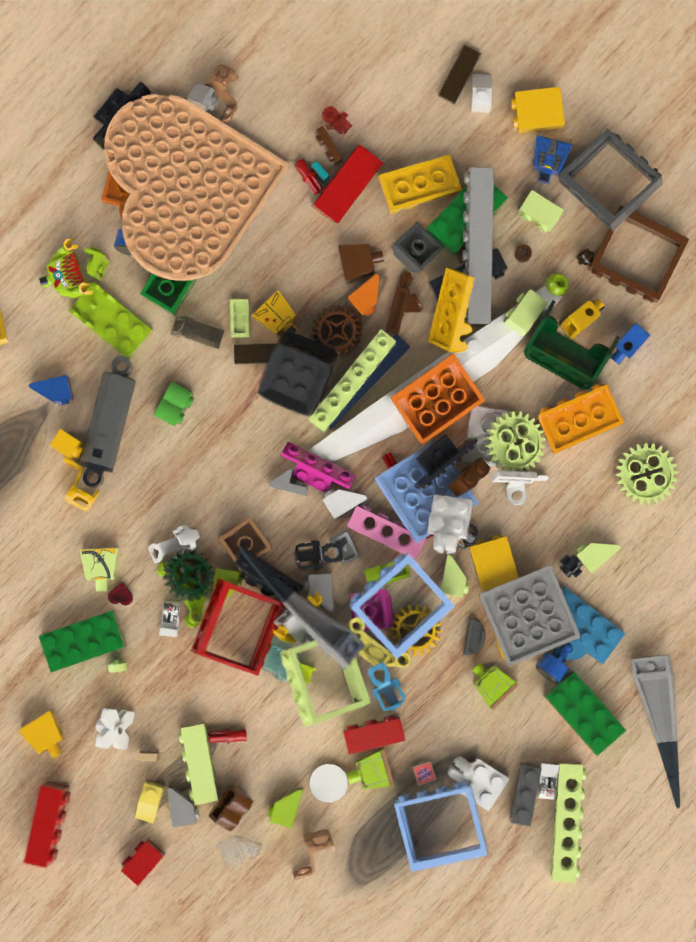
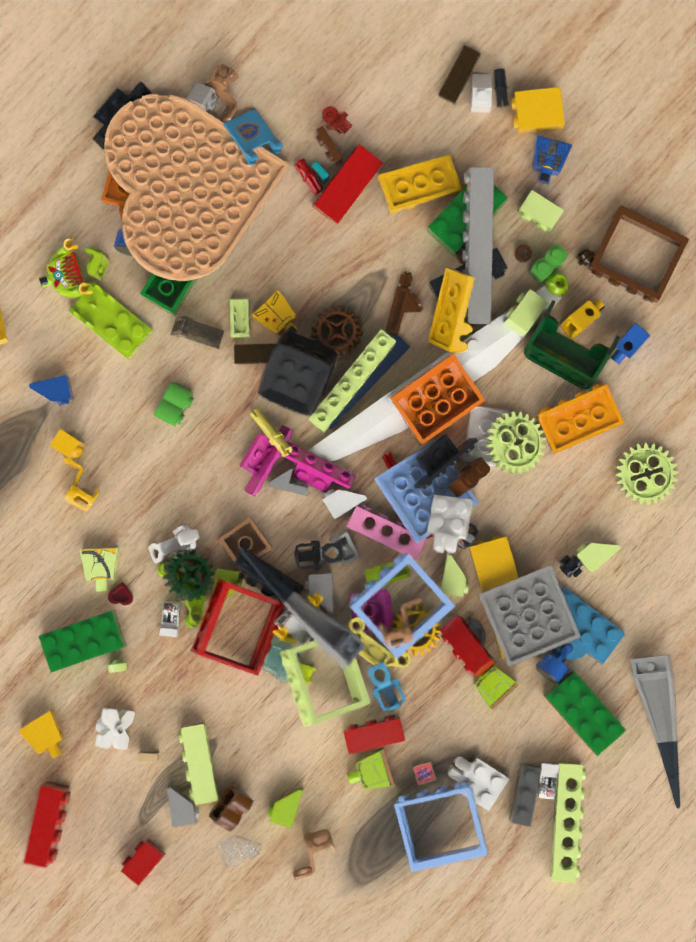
(107, 422): dark grey piece -> none
(149, 801): light yellow slope -> none
(227, 736): red axle -> none
(251, 132): none -> dark azure flag
(261, 458): none -> dark pink bracket
(275, 438): none -> light yellow pin
(328, 783): white tile -> none
(358, 261): reddish brown torso -> none
(365, 297): orange slope -> none
(403, 632): none -> medium nougat piece
(416, 248): dark grey slope -> none
(466, 646): none -> red brick
(501, 87): none -> black axle
(516, 482): white piece -> none
(544, 267): none -> bright green brick
(628, 152): dark grey window -> none

